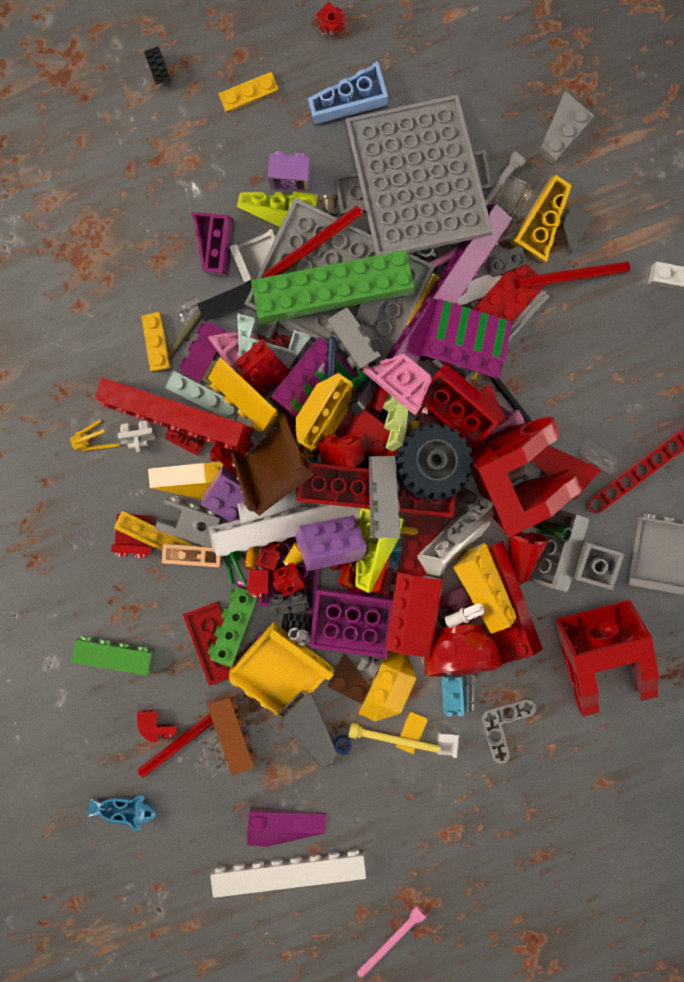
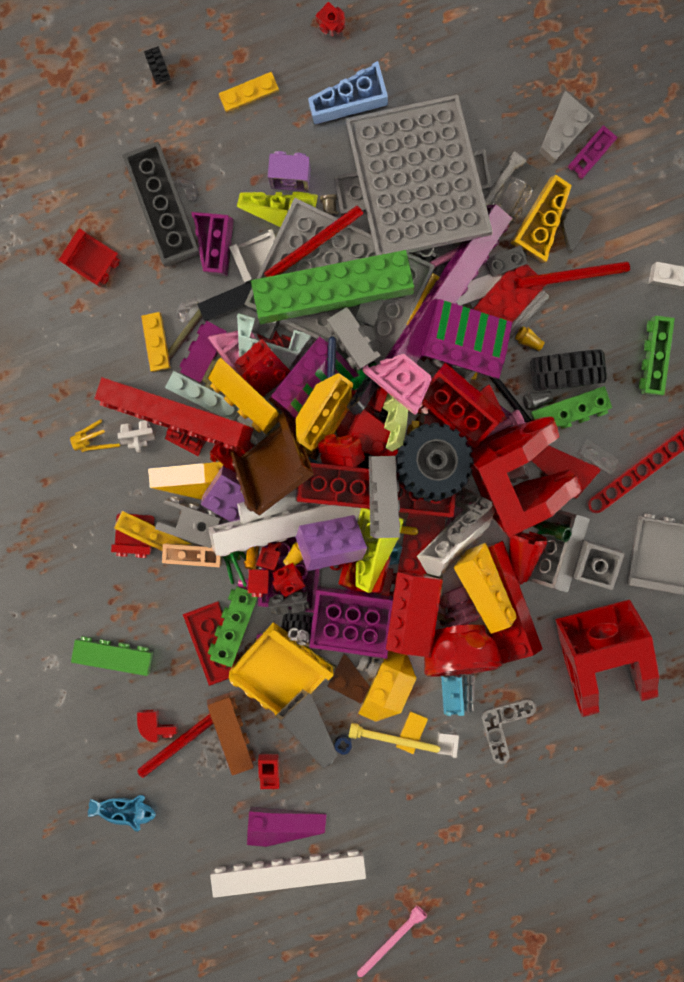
(90, 258): none -> red panel
(161, 204): none -> dark grey brick
(269, 771): none -> red brick
(464, 615): white axle -> none
(528, 338): none -> yellow cone
(537, 399): none -> dark grey cone
(568, 370): none -> black tyre
(576, 408): none -> bright green brick
(593, 151): none -> magenta plate
(657, 356): none -> bright green brick

